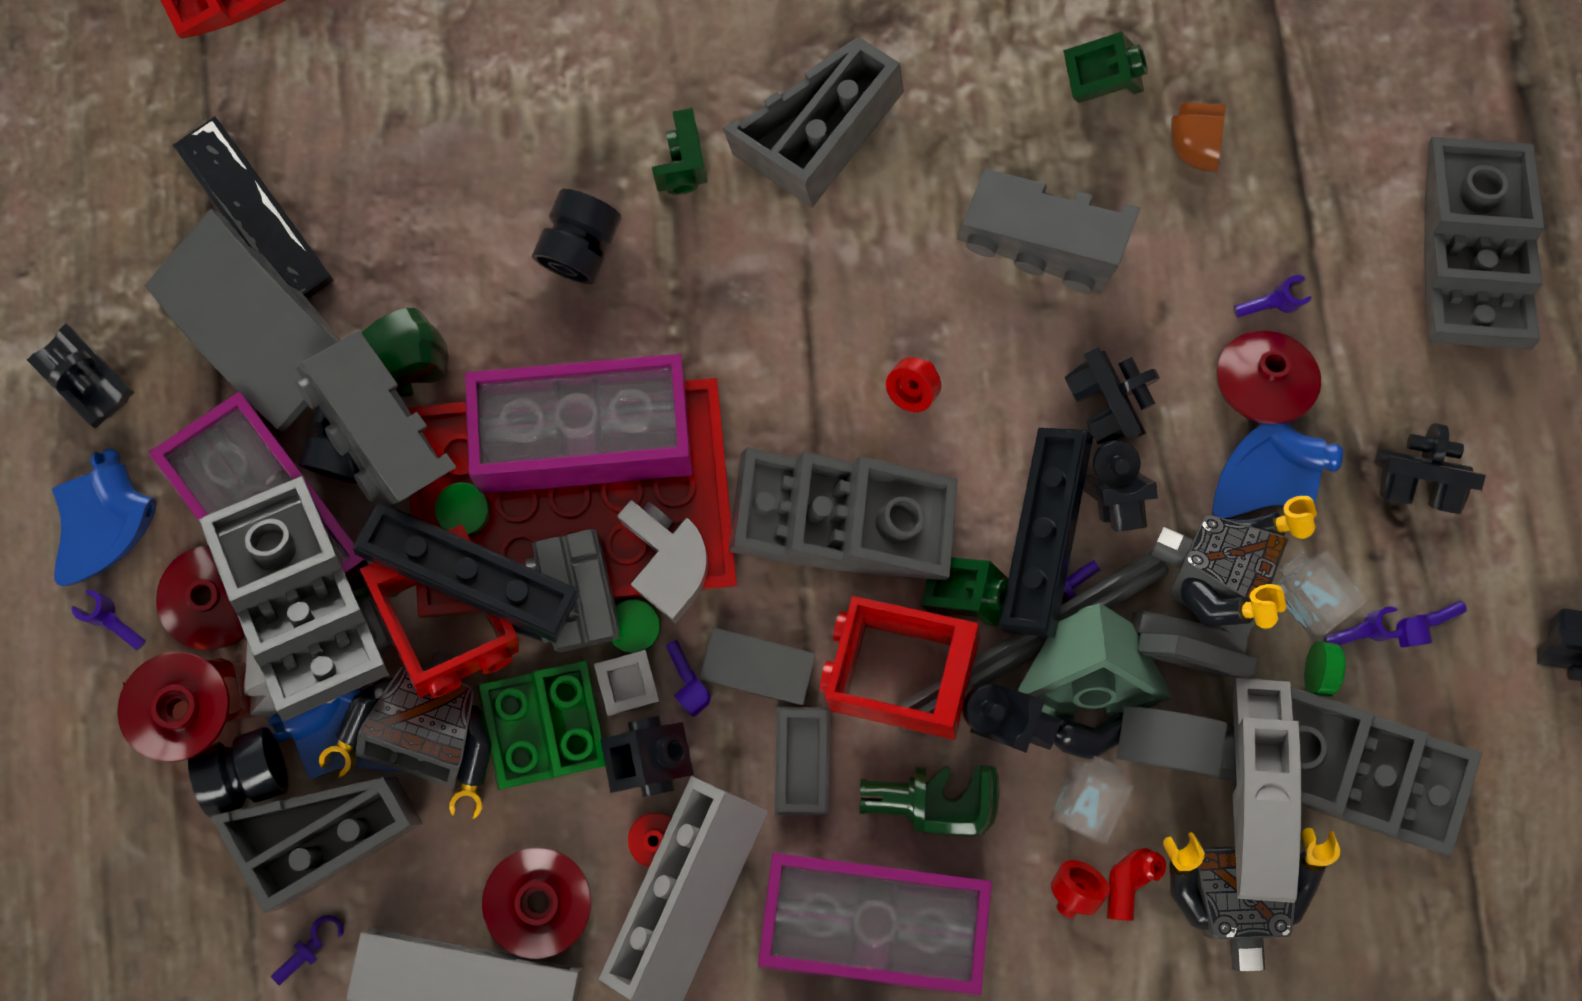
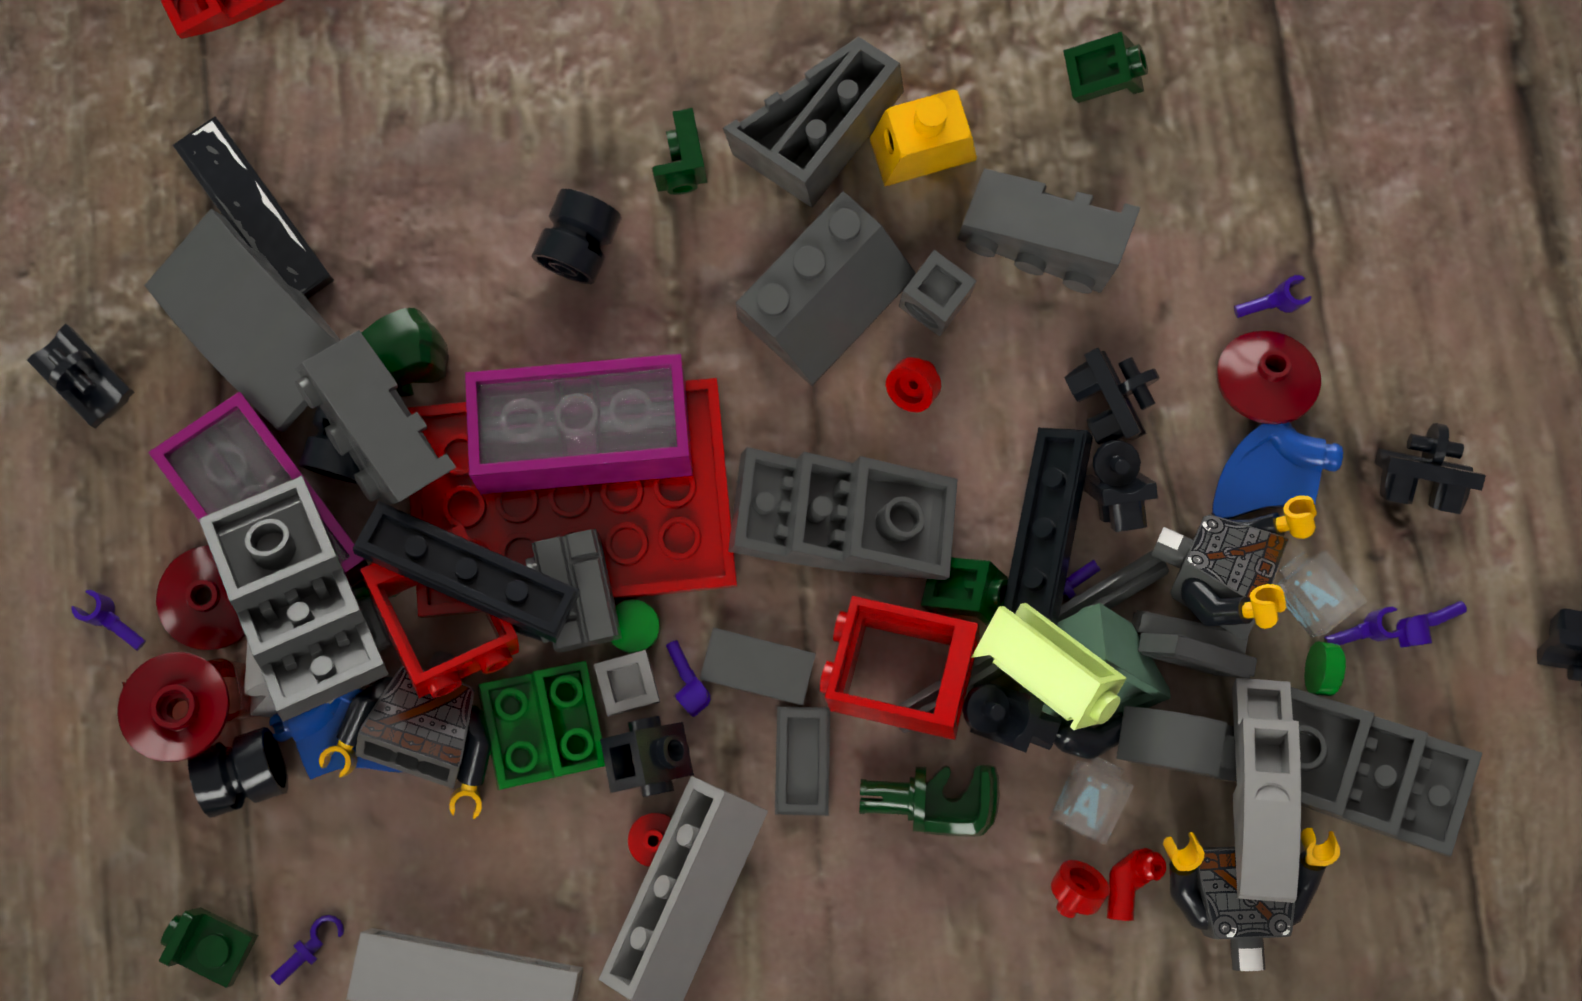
(99, 519): blue arm -> none
(207, 945): none -> dark green bracket
(312, 838): dark grey wedge -> none
(462, 505): green tile -> none
(508, 907): dark red dish -> none
(681, 563): light grey brick -> none
(825, 289): none -> dark grey slope
(875, 924): clear brick -> none
(926, 138): none -> yellow torso
(937, 293): none -> dark grey brick
(1052, 666): none -> yellowish green window
(1198, 134): dark orange piece -> none
(1482, 243): dark grey slope -> none

